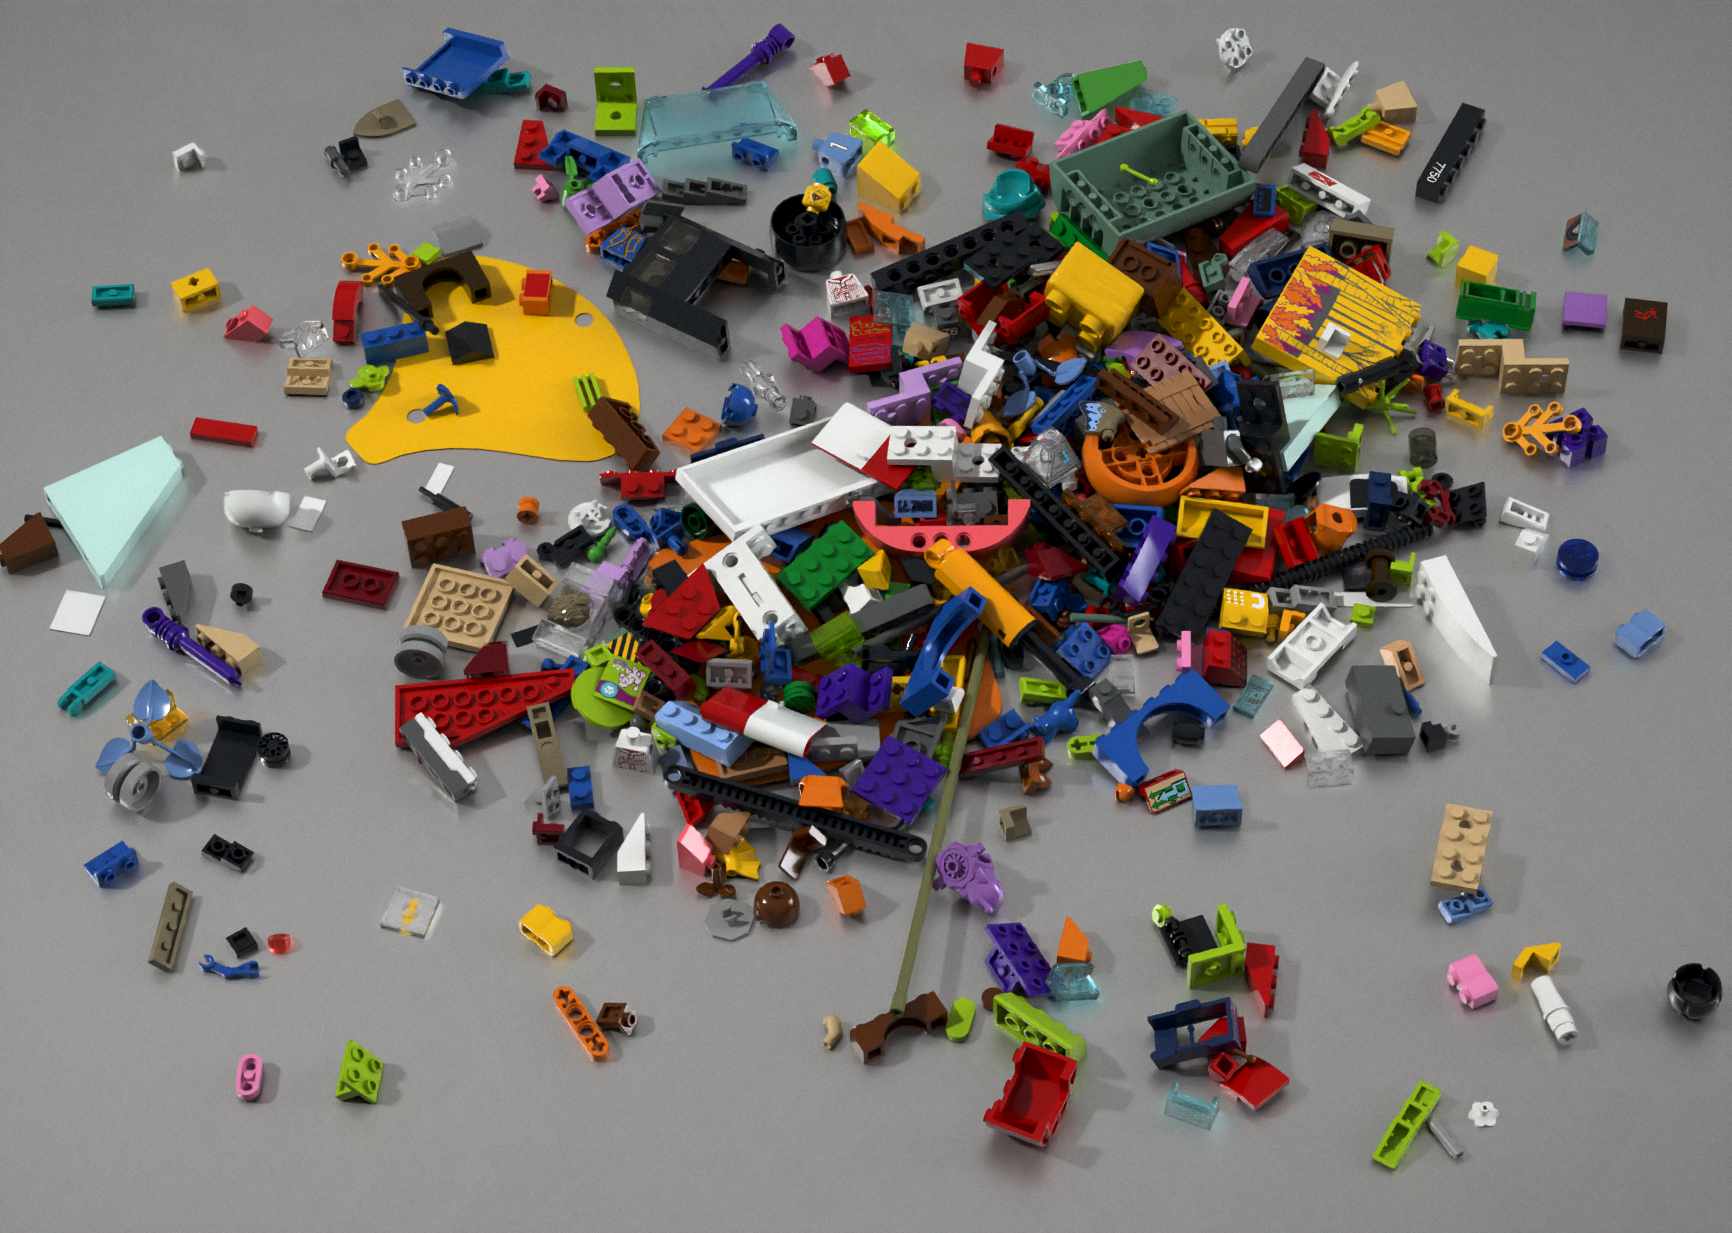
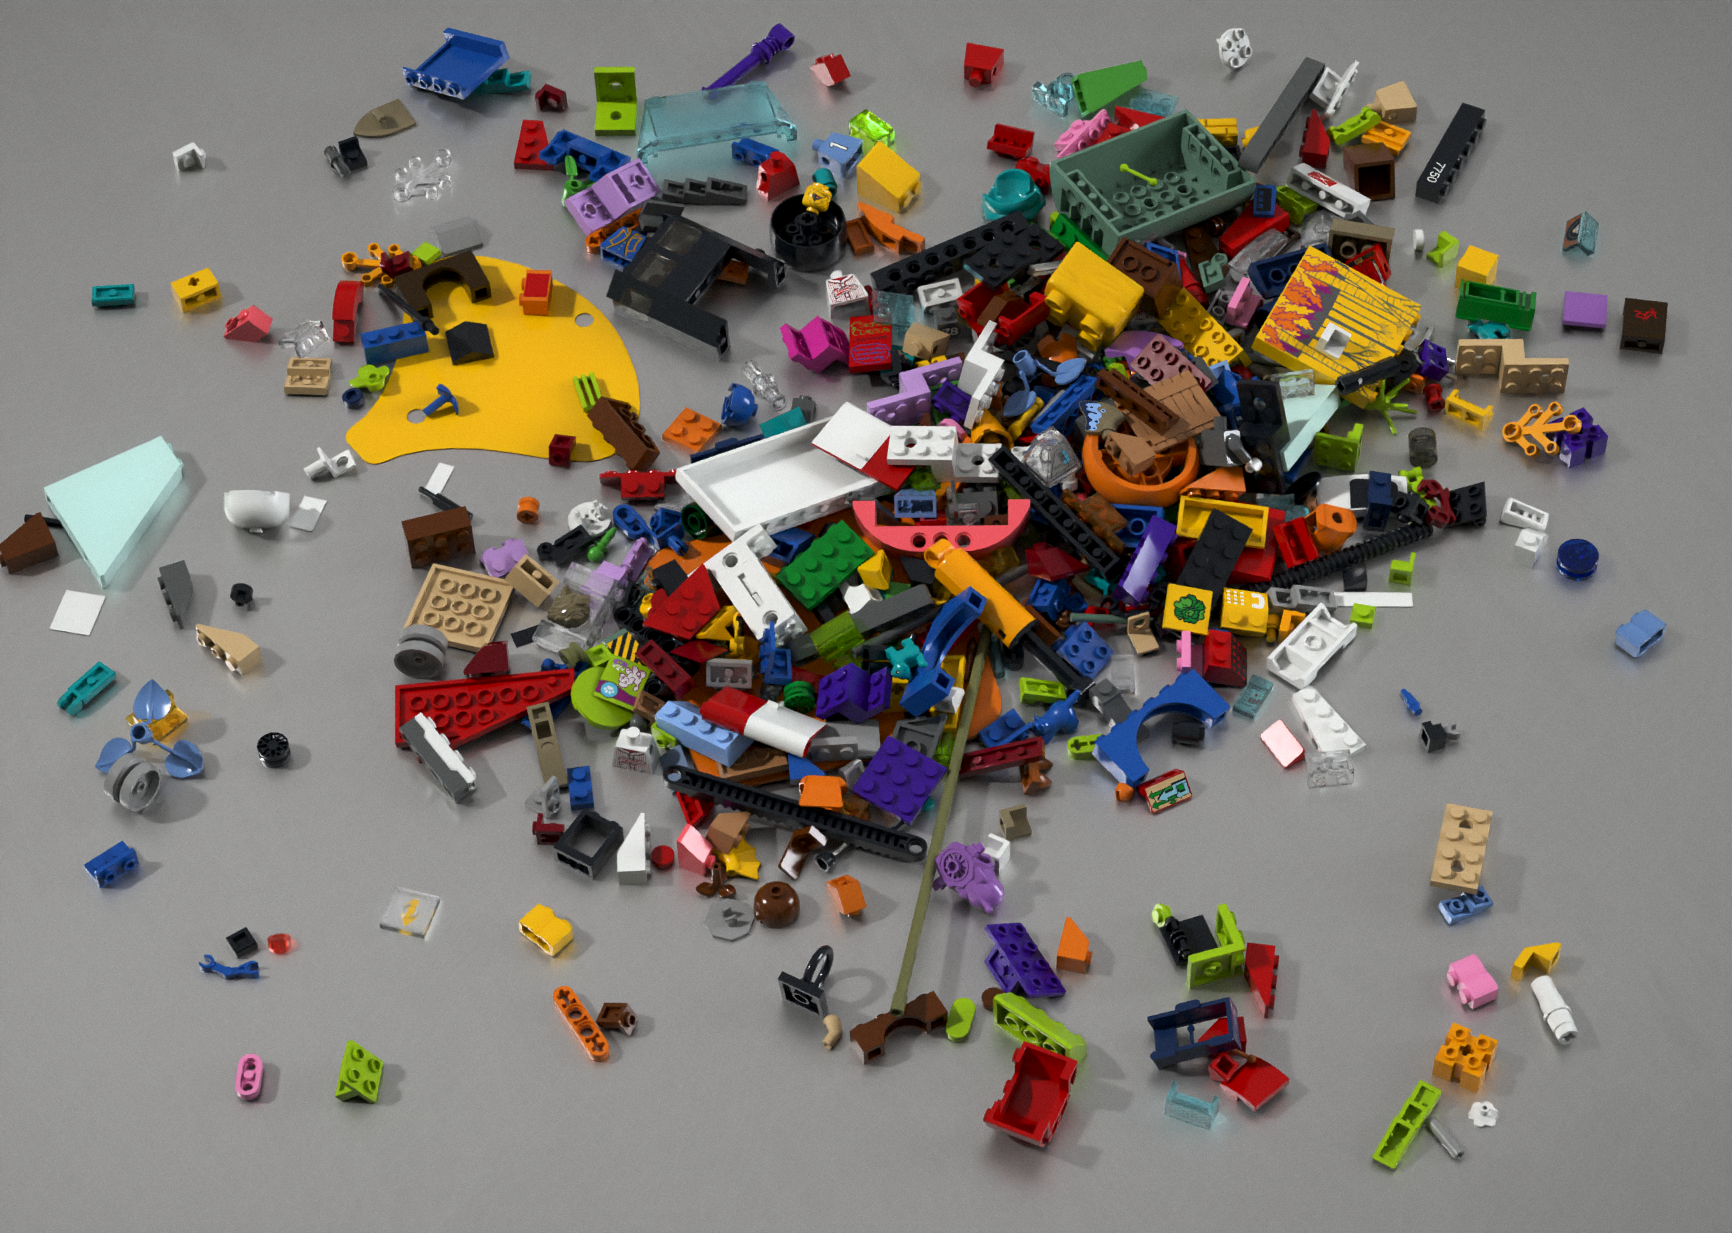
(170, 927): dark tan plate -> none
(179, 638): dark purple piece -> none
(223, 432): red tile -> none
(226, 854): black slope -> none
(228, 759): black panel -> none
(360, 585): dark red tile -> none
(396, 265): none -> dark red bracket
(546, 189): bright pink tile -> none
(561, 449): none -> dark red bracket
(572, 655): none -> olive wheel
(662, 857): none -> red tile
(702, 690): lime arm -> none
(776, 176): none -> red torso
(783, 423): none -> teal slope
(803, 991): none -> black tile
(905, 659): none -> teal animal
(998, 850): none -> white panel
(1072, 982): clear light blue bracket -> none
(1116, 637): dark pink bracket -> none
(1130, 451): none -> medium nougat slope
(1187, 609): none -> yellow tile
(1216, 805): medium blue bracket -> none
(1370, 170): none -> reddish brown slope
(1380, 709): dark grey brick -> none
(1381, 587): dark brown piece -> none
(1403, 657): light nougat slope -> none
(1418, 239): none -> white tile
(1444, 480): black tile -> none
(1455, 616): white slope -> none
(1465, 1057): none -> light orange brick
(1565, 662): blue plate -> none
(1699, 982): black piece -> none

